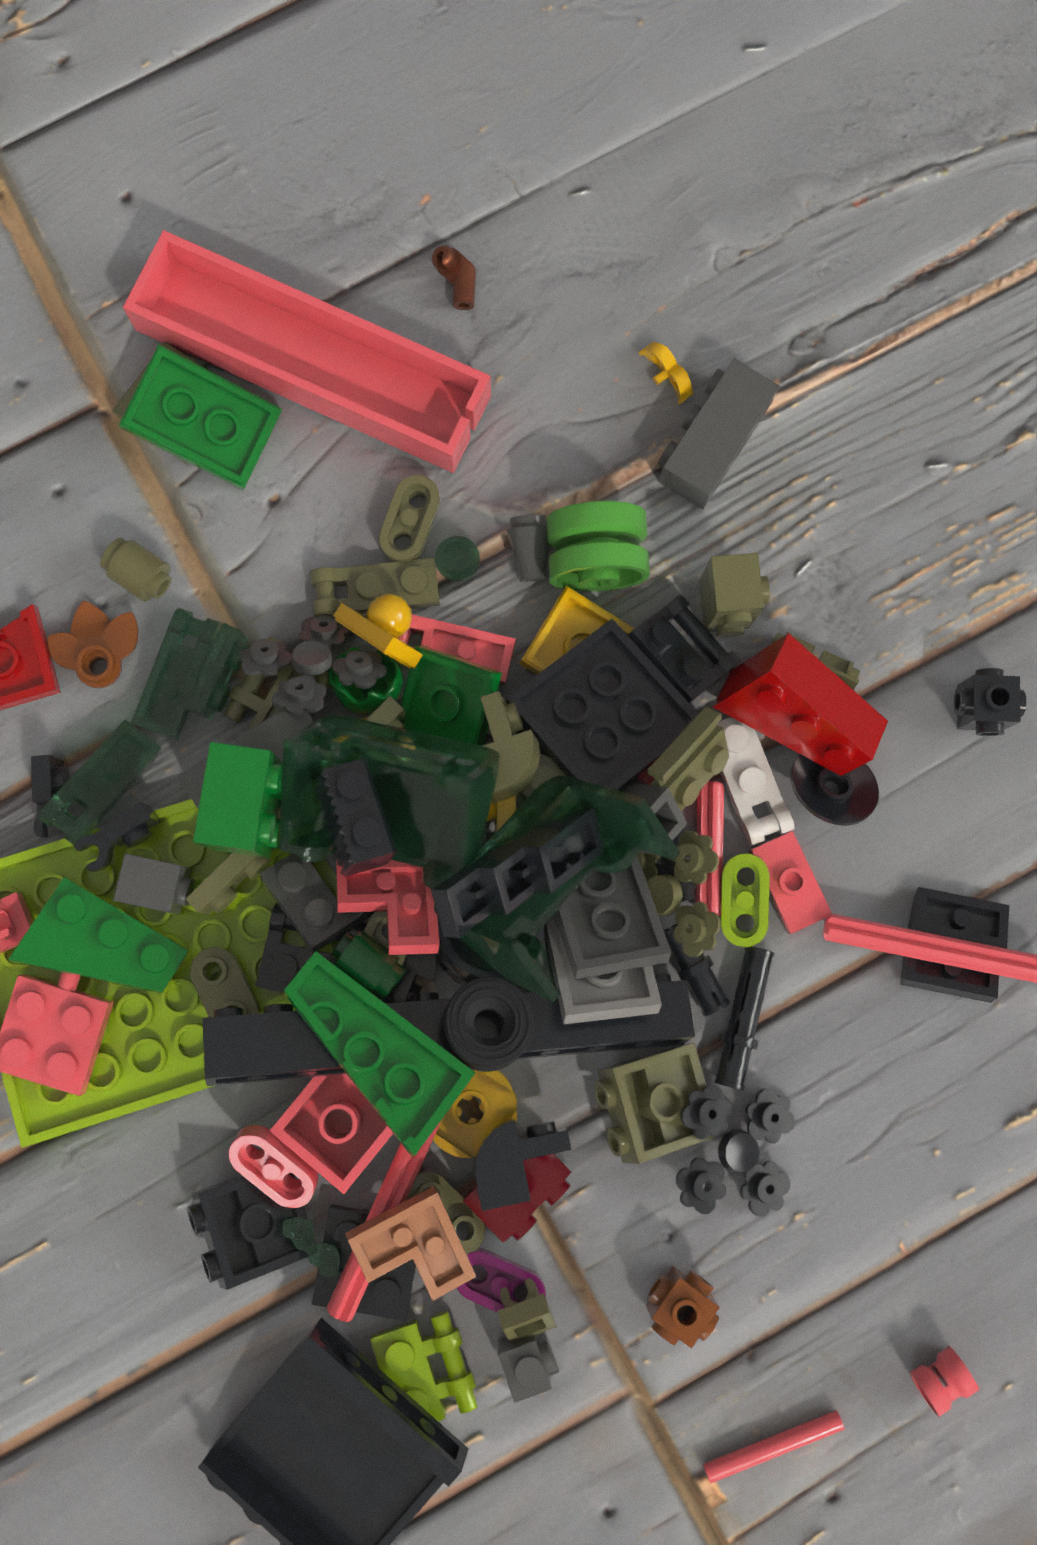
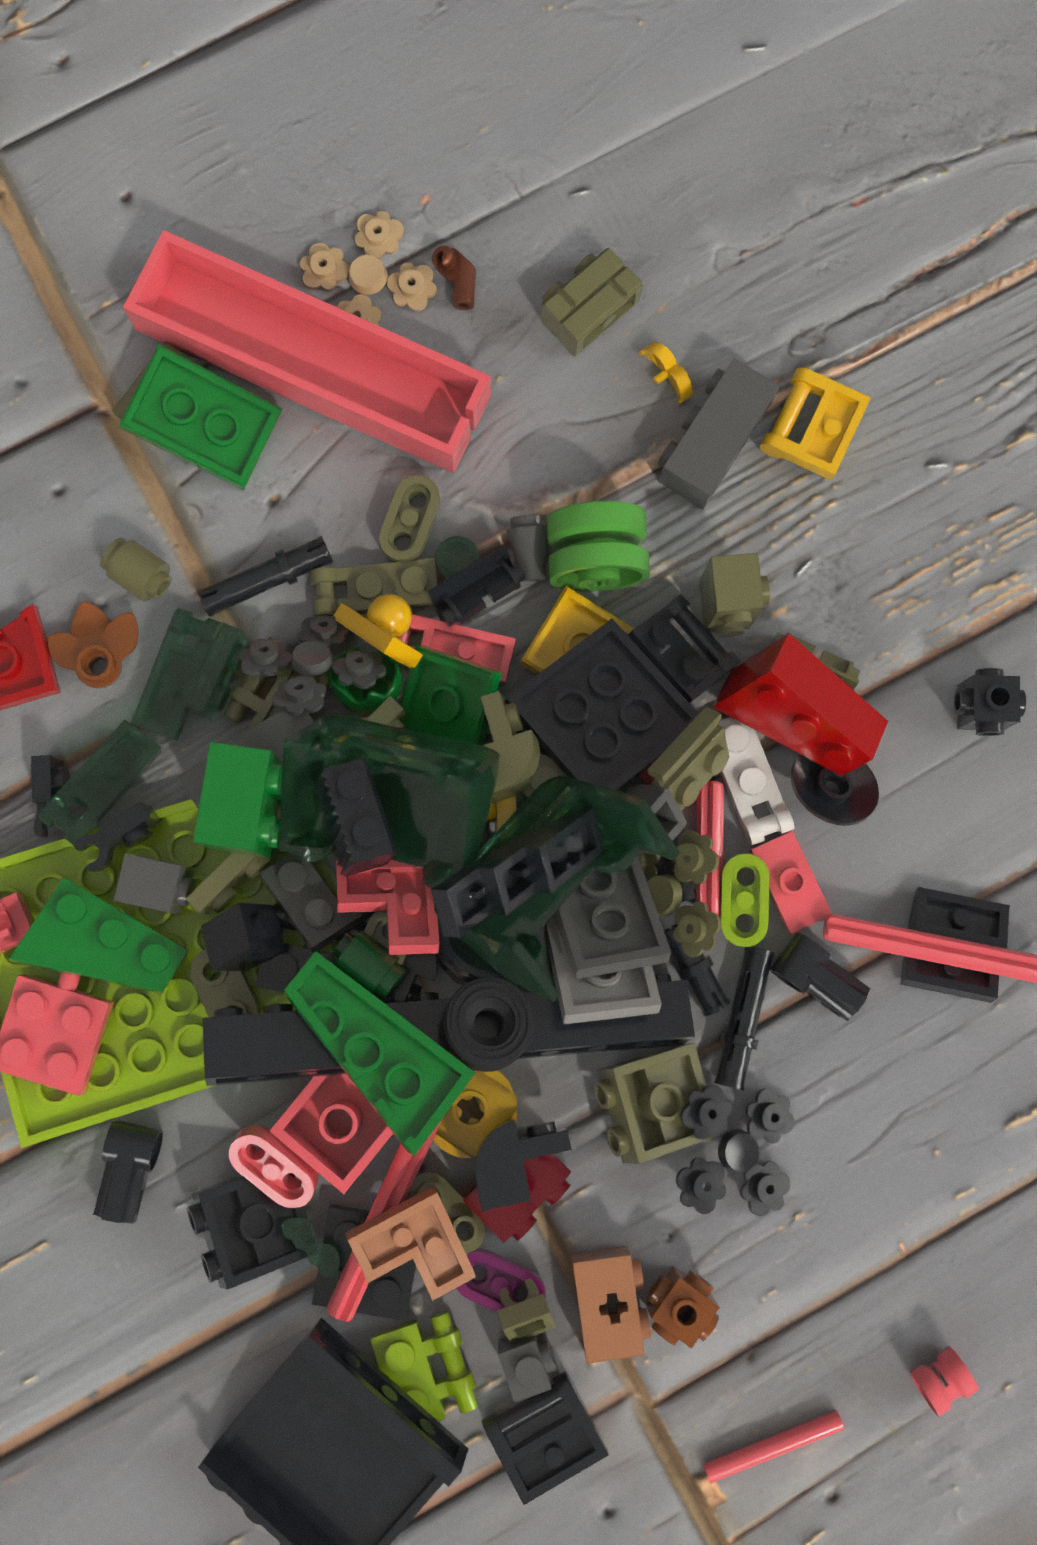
(129, 1157): none -> black piece
(242, 937): none -> black brick
(265, 576): none -> black pin
(367, 272): none -> tan plant
(462, 593): none -> black hinge
(552, 1452): none -> black plate
(590, 300): none -> olive brick
(614, 1333): none -> nougat brick
(808, 969): none -> black piece
(828, 430): none -> yellow plate

